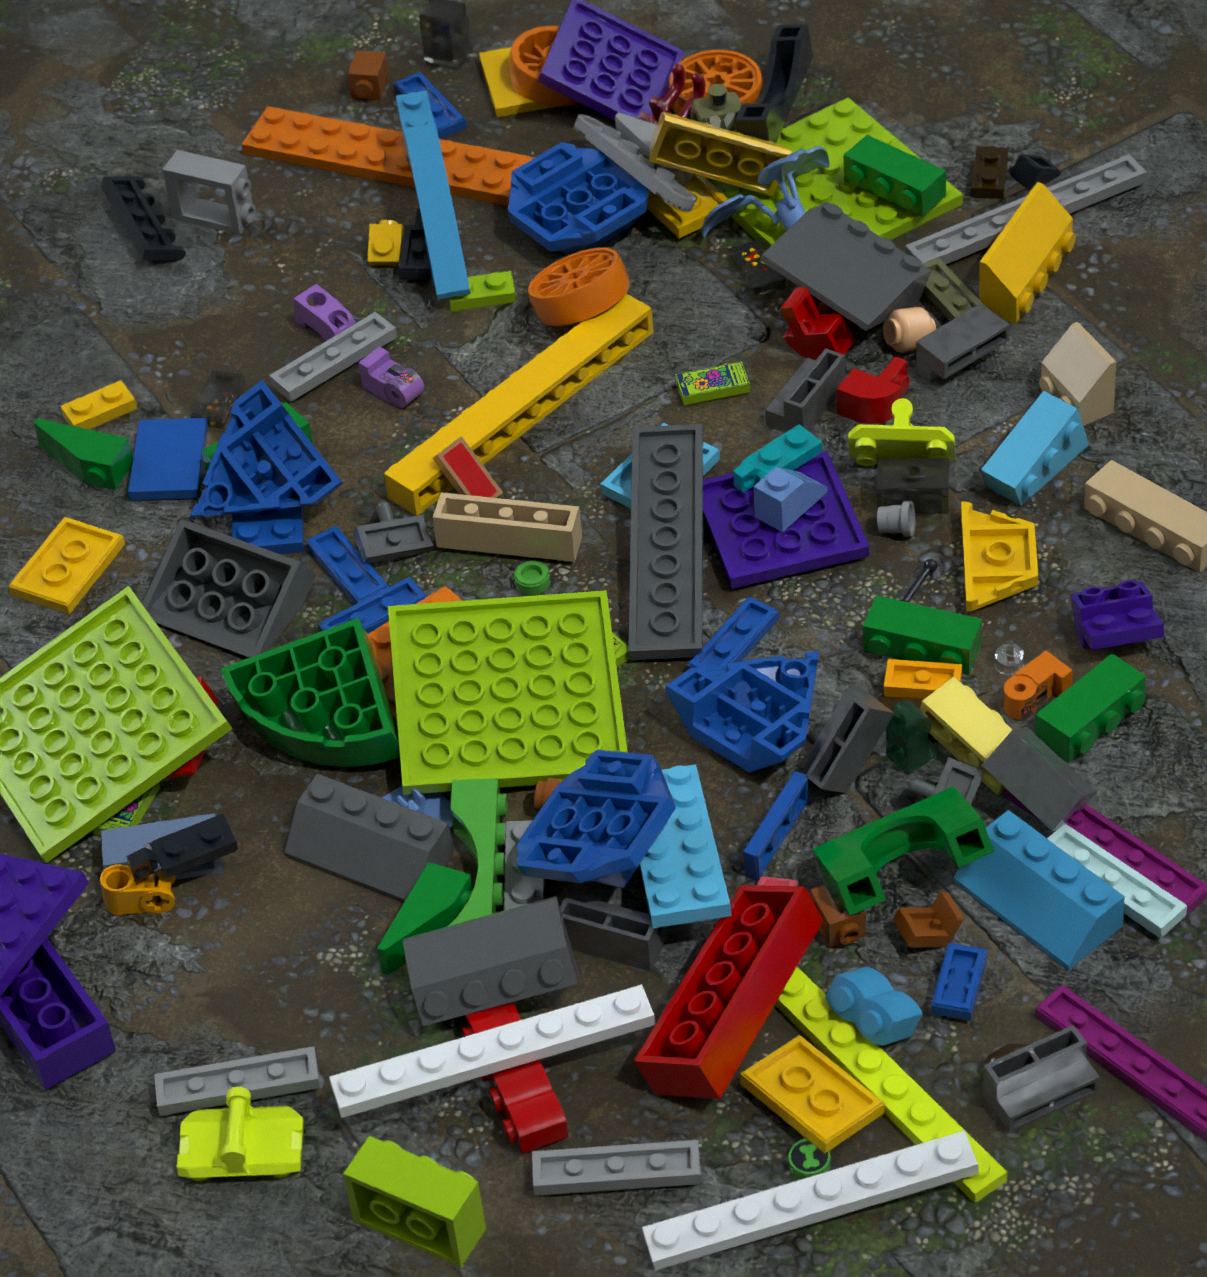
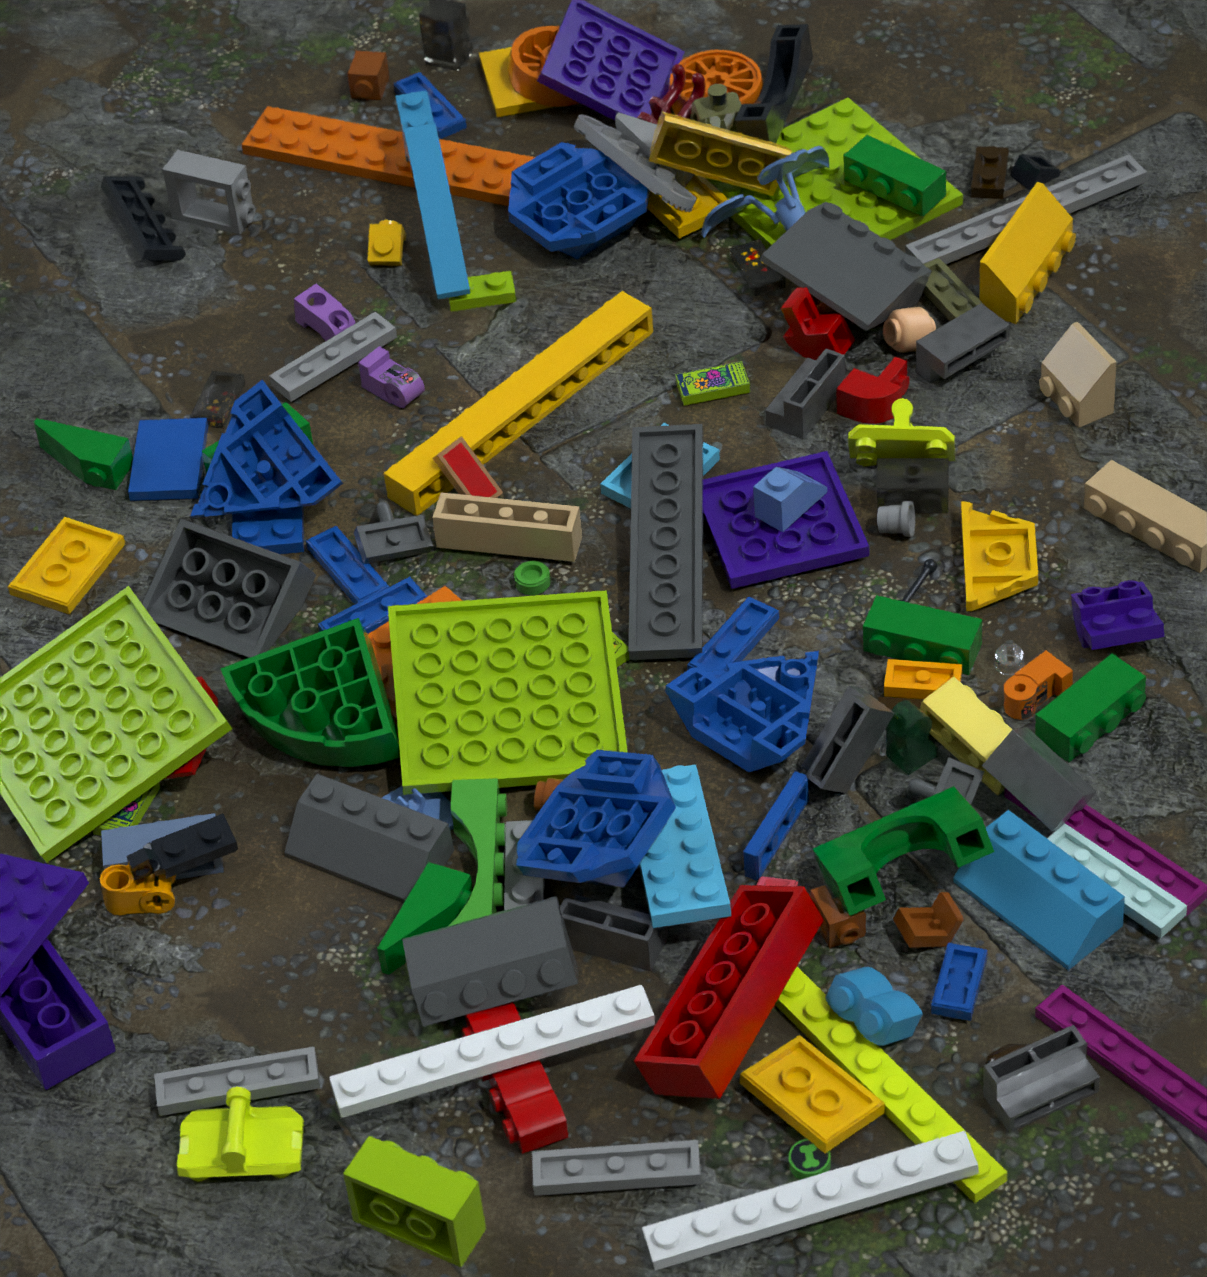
(99, 406): yellow plate -> none
(414, 253): black hinge -> none
(579, 286): orange piece -> none
(786, 451): teal hinge -> none
(1036, 449): medium azure wedge -> none

